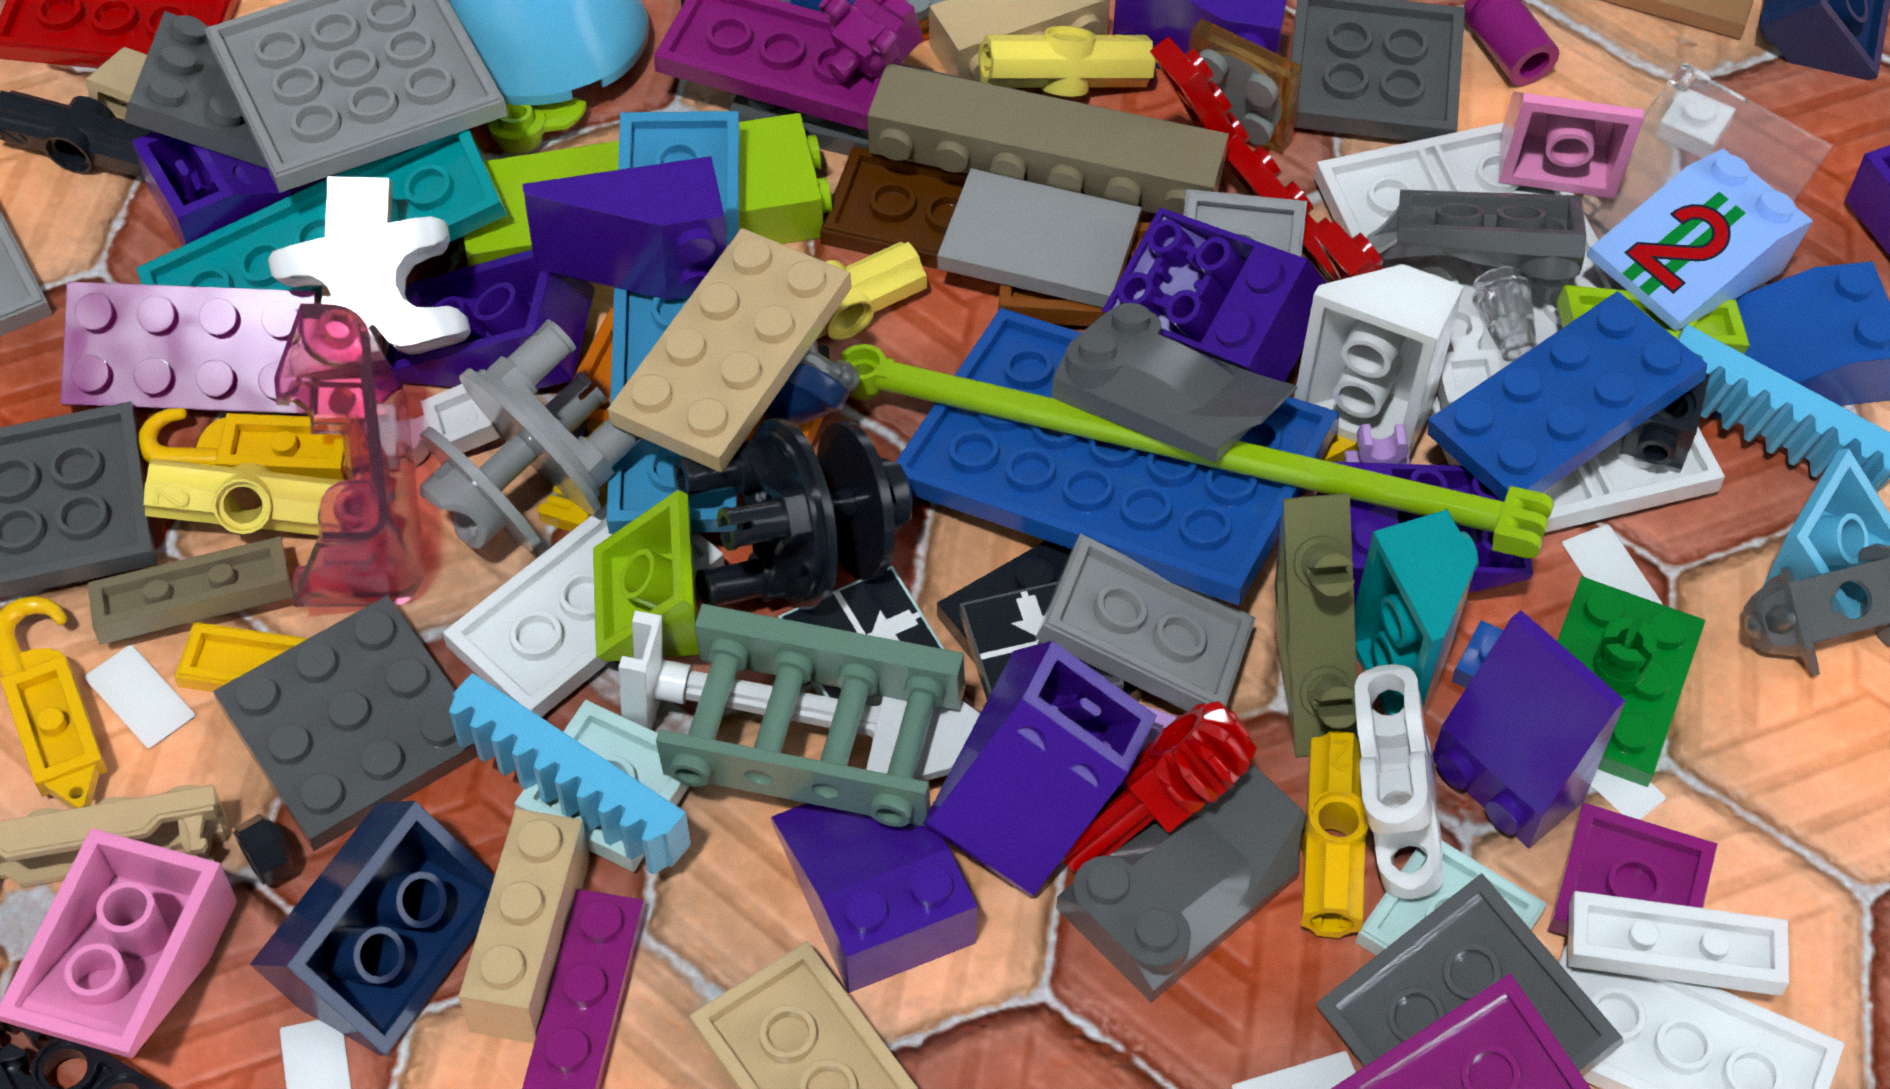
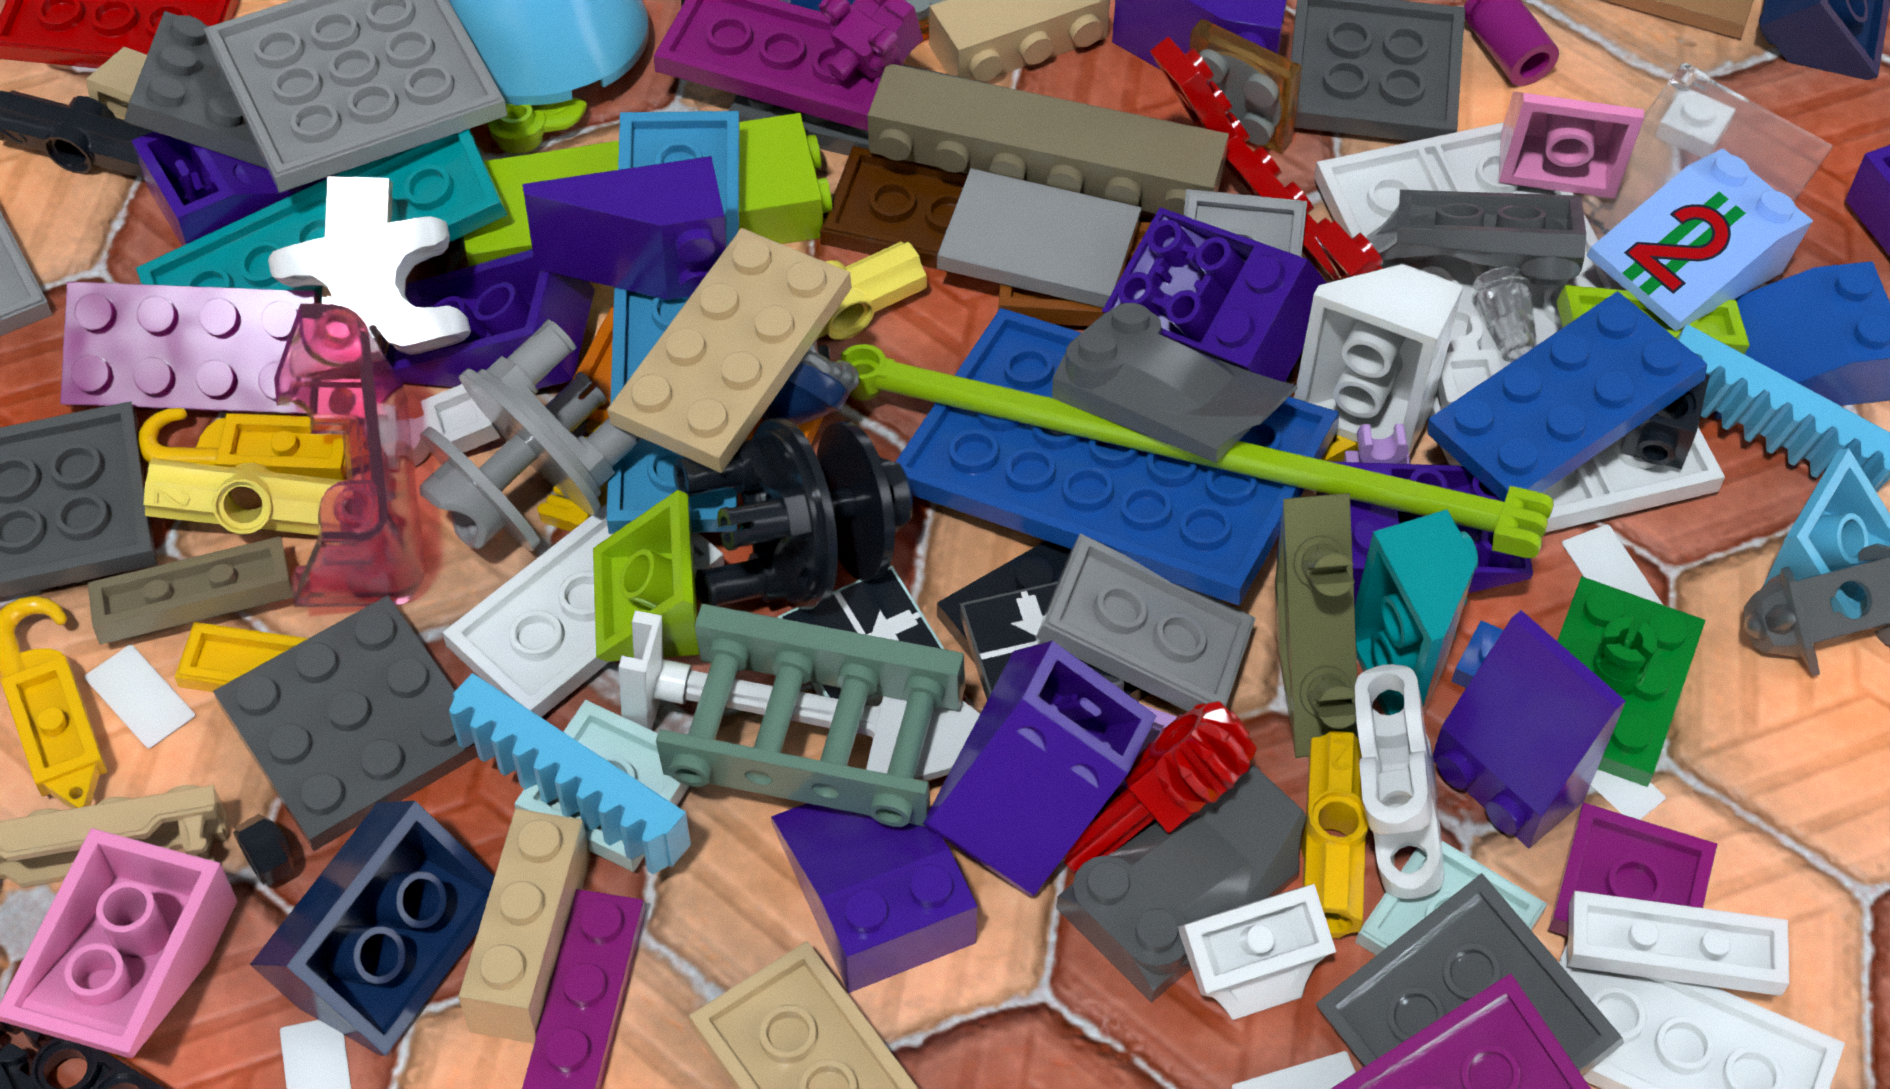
(1066, 60): light yellow piece -> none
(1258, 950): none -> white slope

